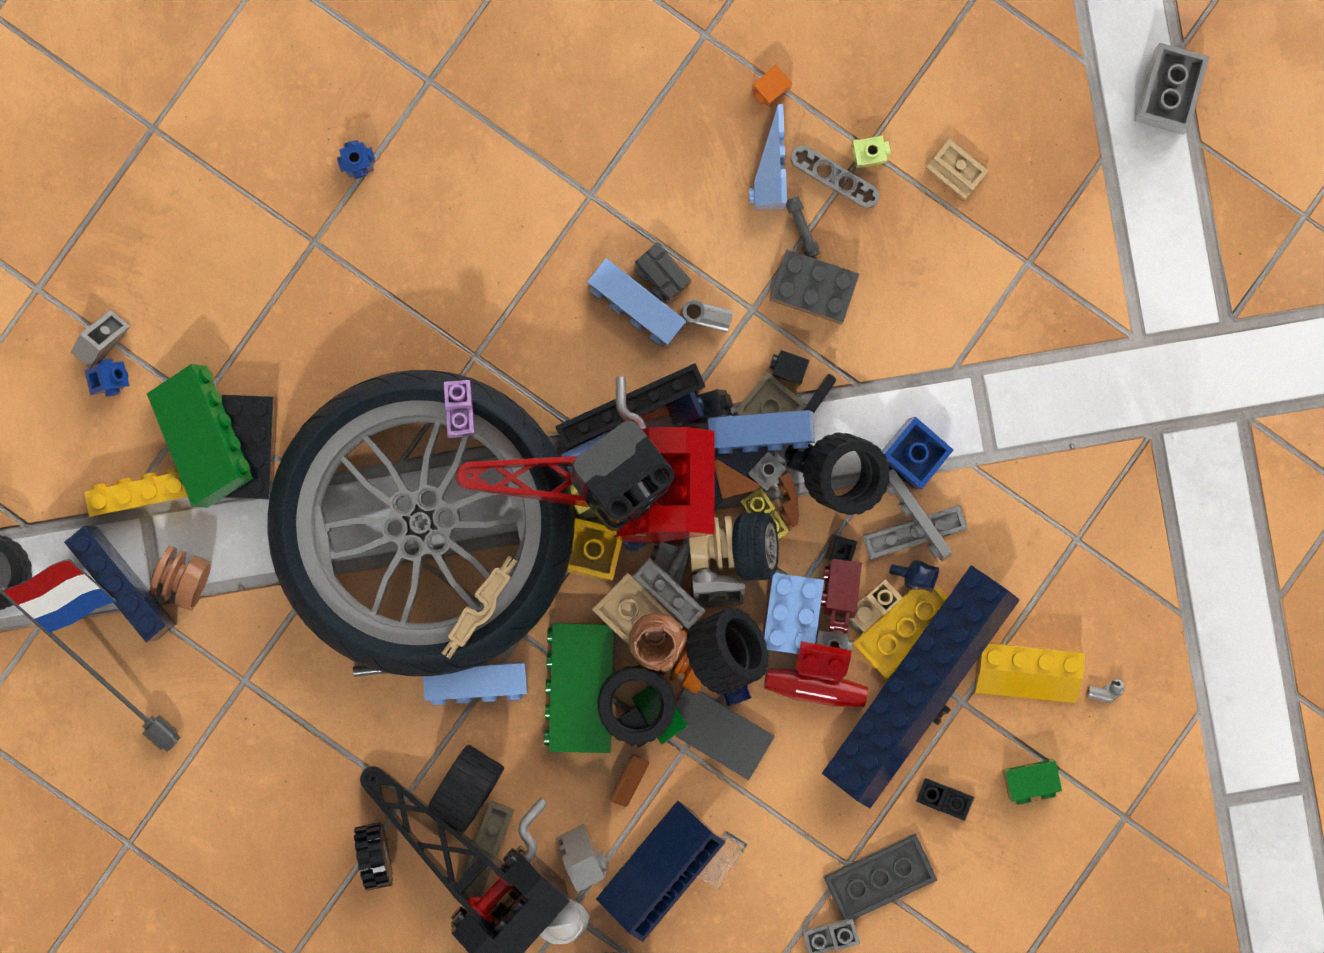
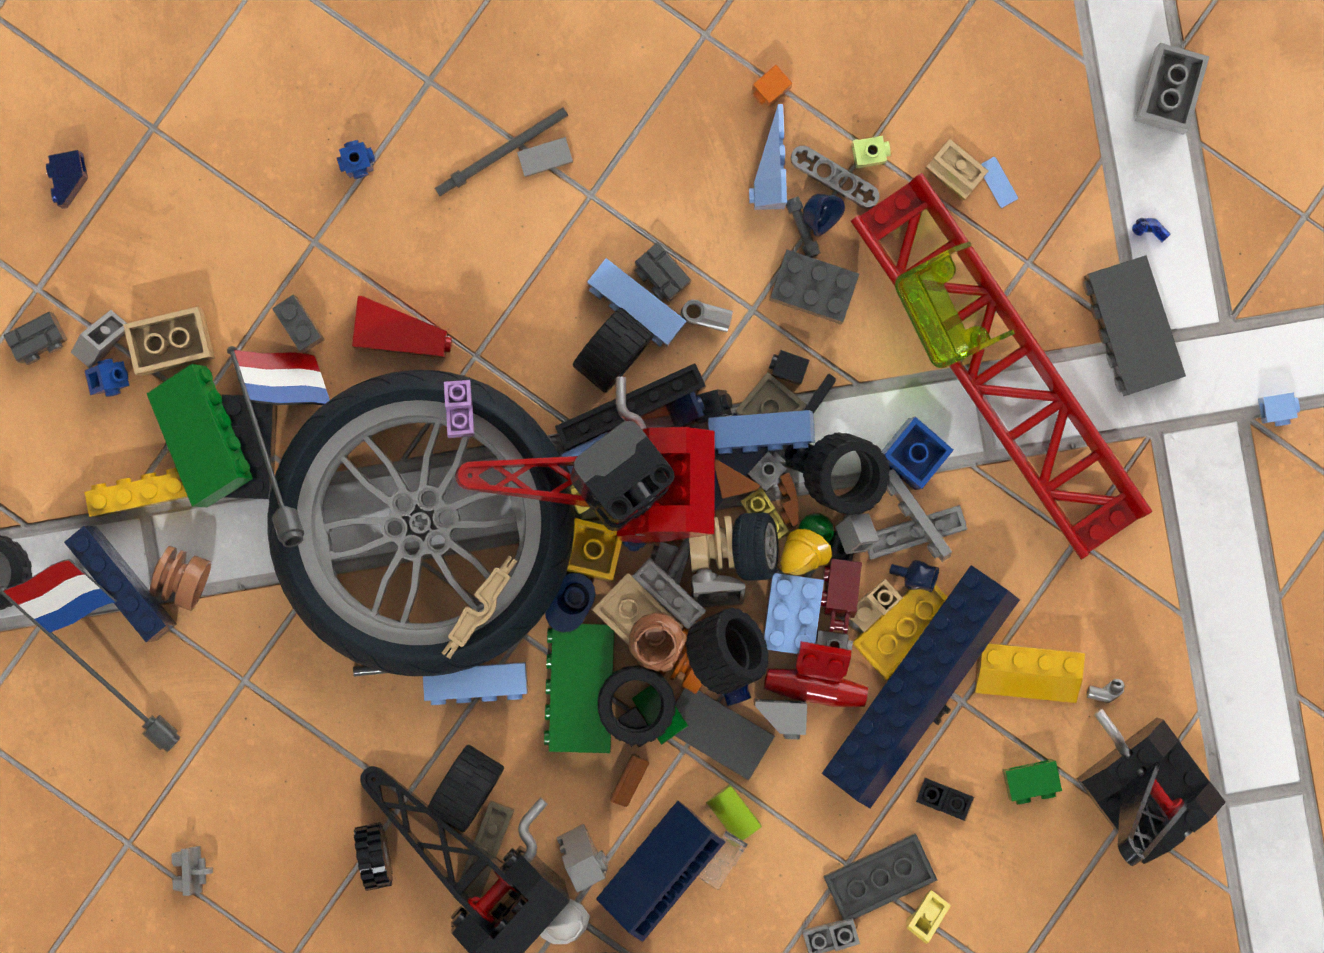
(36, 338): none -> dark grey brick
(68, 176): none -> clear blue slope
(168, 341): none -> tan brick
(193, 870): none -> light grey hips
(279, 380): none -> flag
(298, 324): none -> dark grey brick
(390, 330): none -> red slope
(459, 178): none -> dark grey bar
(545, 157): none -> light grey tile
(571, 603): none -> dark blue piece
(612, 349): none -> black tyre
(733, 813): none -> lime brick
(785, 716): none -> light grey slope
(804, 552): none -> yellow piece
(819, 524): none -> green piece
(823, 212): none -> dark blue helmet
(857, 533): none -> light grey brick
(927, 916): none -> light yellow slope
(934, 314): none -> clear neon green windscreen
(999, 183): none -> light blue sticker
(1116, 511): none -> red piece
(1133, 326): none -> dark grey brick
(1150, 225): none -> clear blue arm
(1150, 791): none -> black piece
(1279, 409): none -> light blue brick

